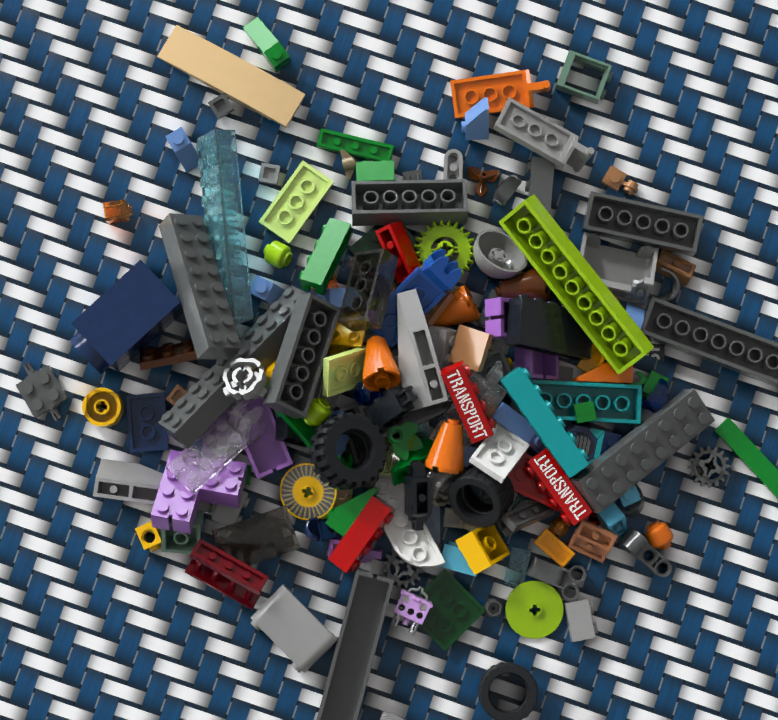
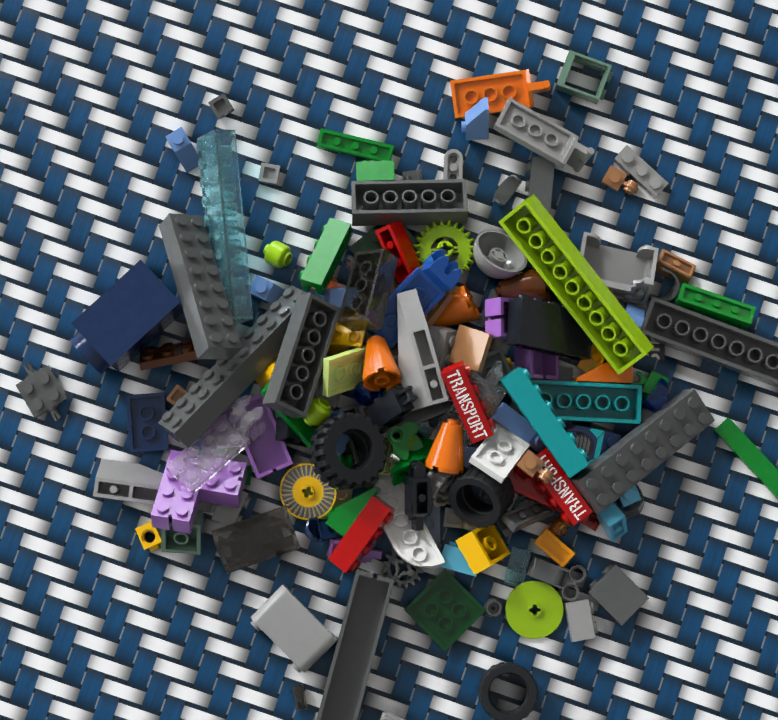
(97, 398): yellow brick -> none
(117, 211): clear orange brick -> none
(226, 574): dark red fence -> none
(231, 76): tan slope -> none
(246, 381): light grey piece -> none
(267, 44): slope -> none
(296, 202): yellowish green plate -> none
(299, 697): none -> clear smoke pin
(348, 163): dark tan piece -> none
(415, 602): lavender piece -> none
(485, 176): reddish brown plant -> none
(531, 464): none -> medium nougat plate
(584, 412): green tile -> none
(592, 540): nougat slope -> none
(617, 594): none -> dark grey panel
(637, 544): dark grey piece -> none
(640, 171): none -> light grey plate
(642, 223): dark grey brick -> none
(659, 535): orange head -> none
(713, 455): dark grey gear -> none
(715, 306): none -> green brick

